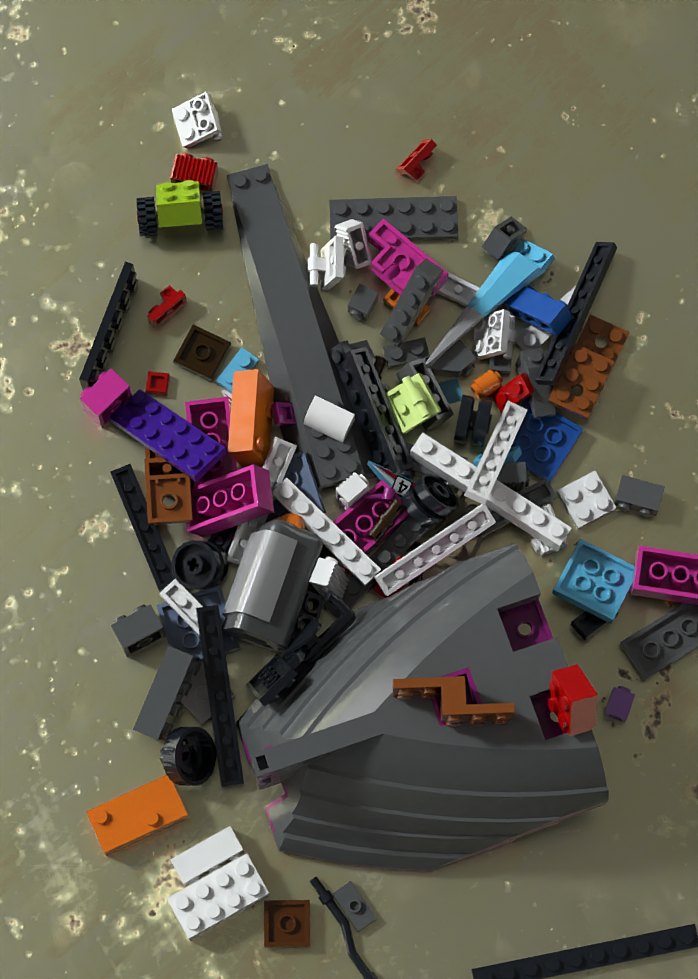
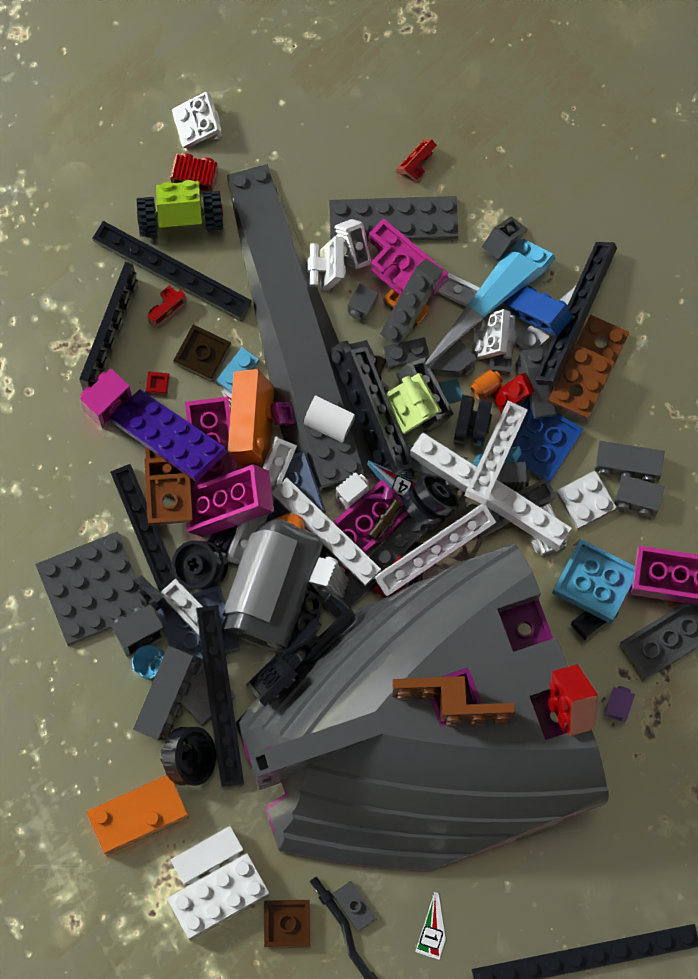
(90, 587): none -> dark grey plate
(147, 660): none -> medium azure hair
(156, 599): none -> black plate
(172, 270): none -> black plate
(433, 933): none -> sticker
(629, 461): none -> dark grey brick

